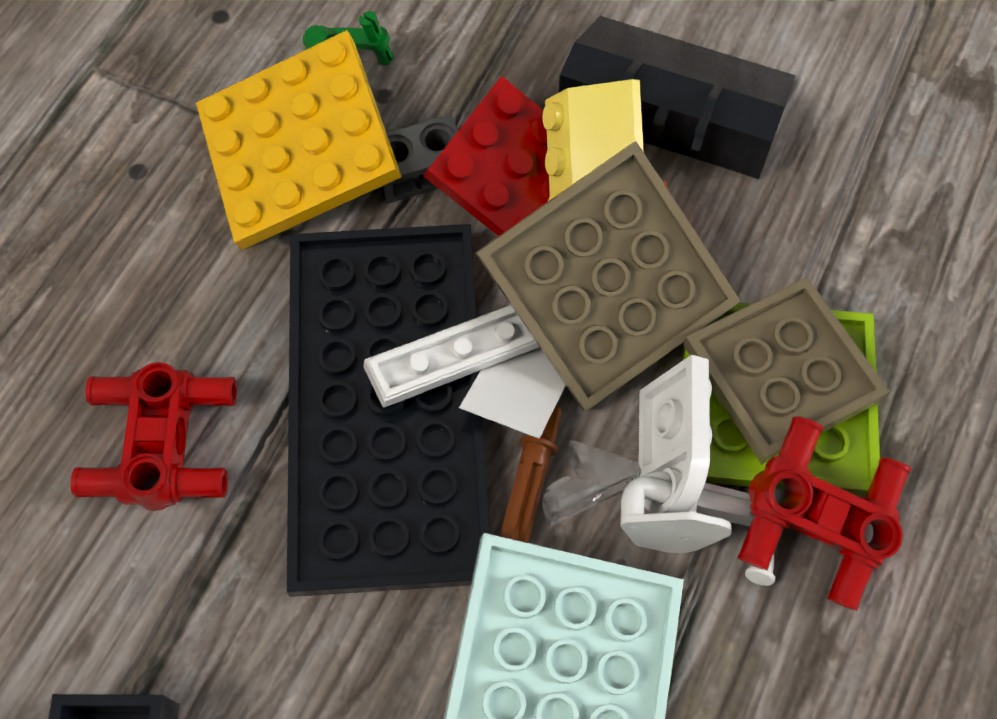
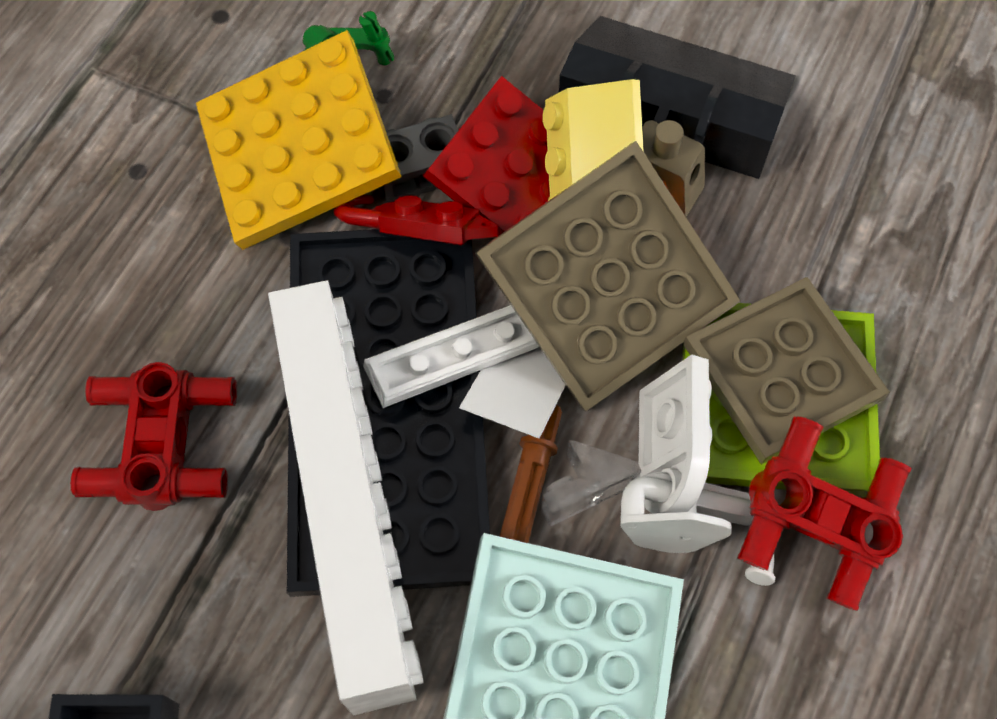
(342, 503): none -> white brick
(419, 219): none -> red plate
(676, 161): none -> dark tan torso

